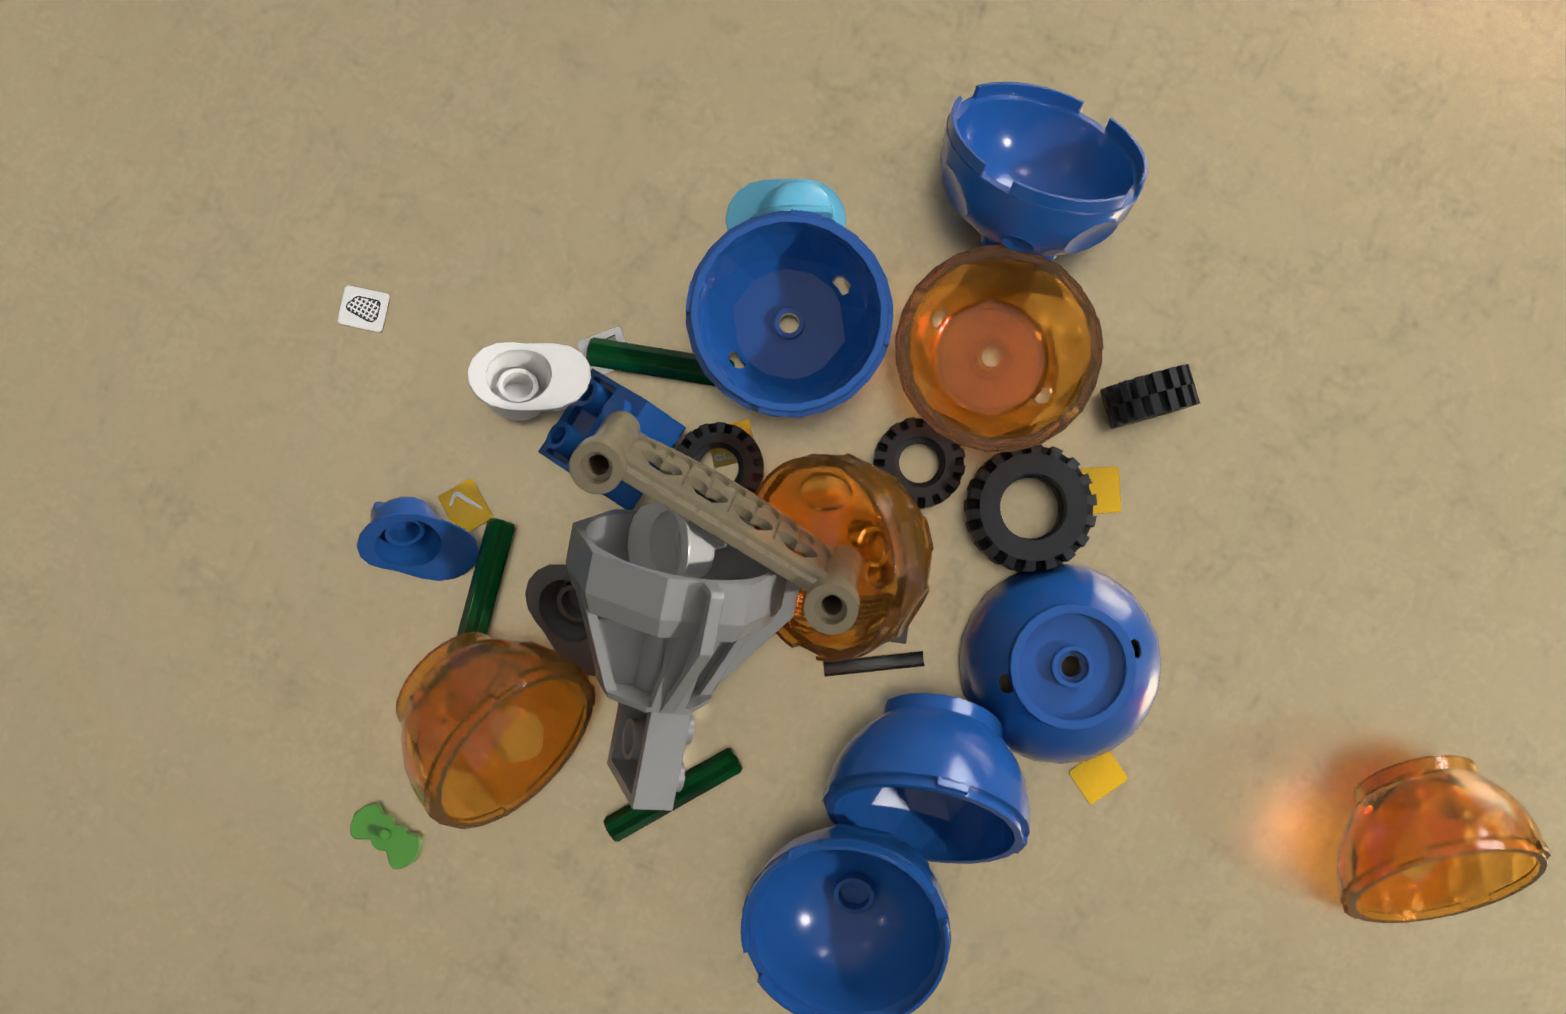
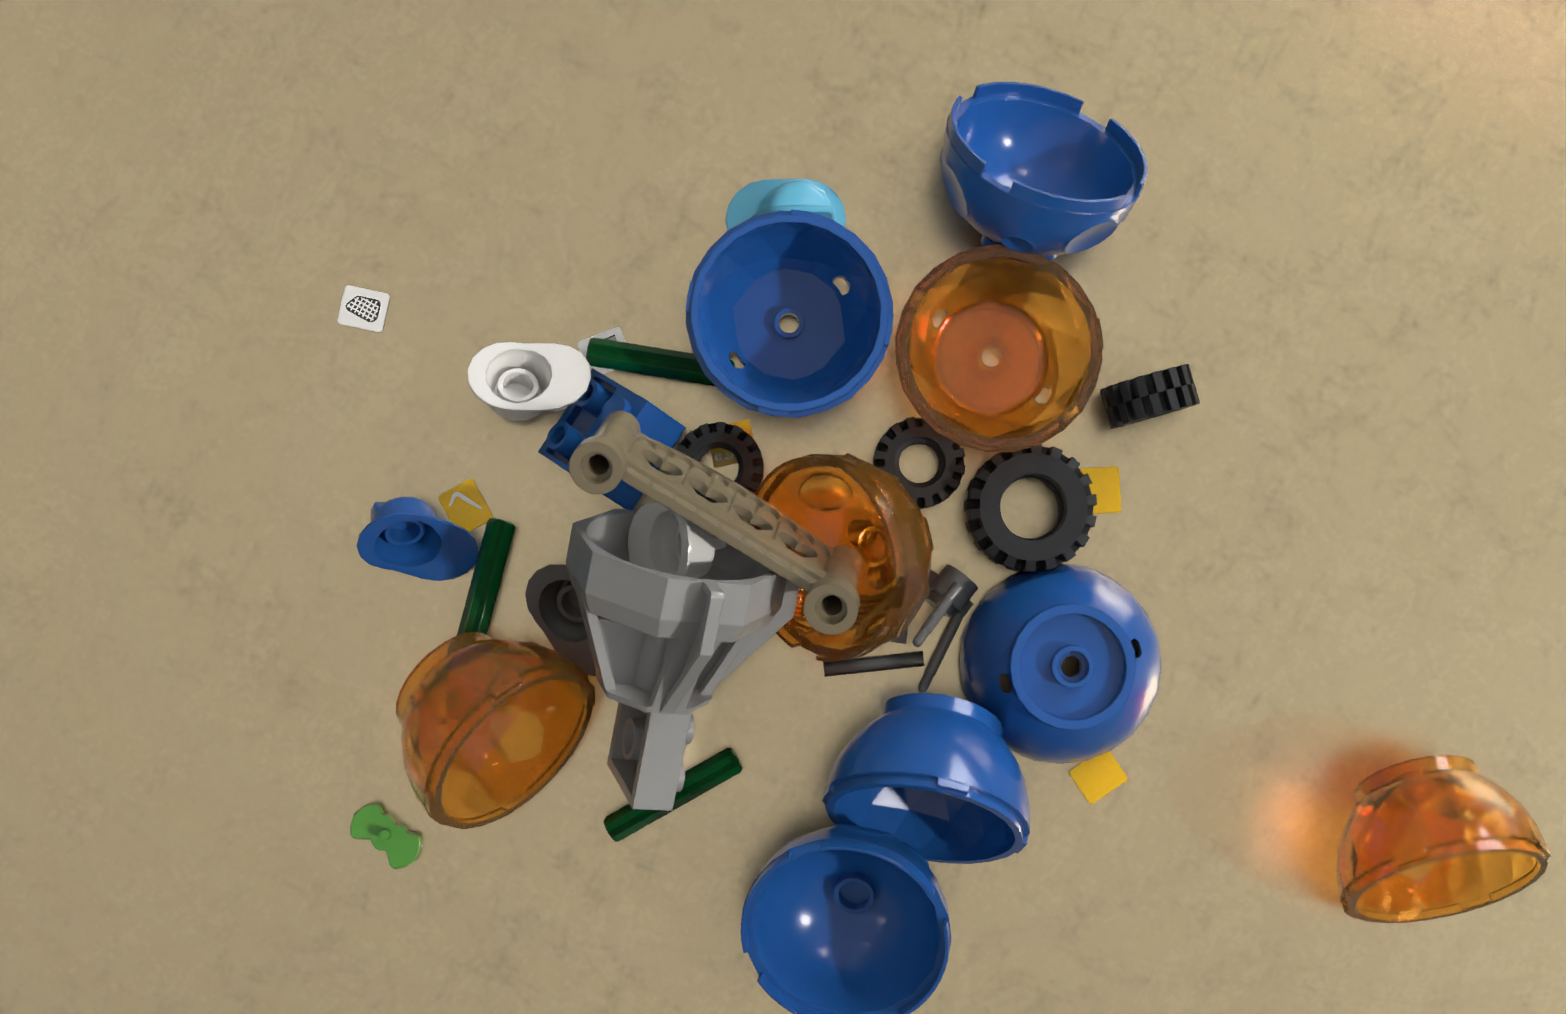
(949, 596): none -> dark grey plant

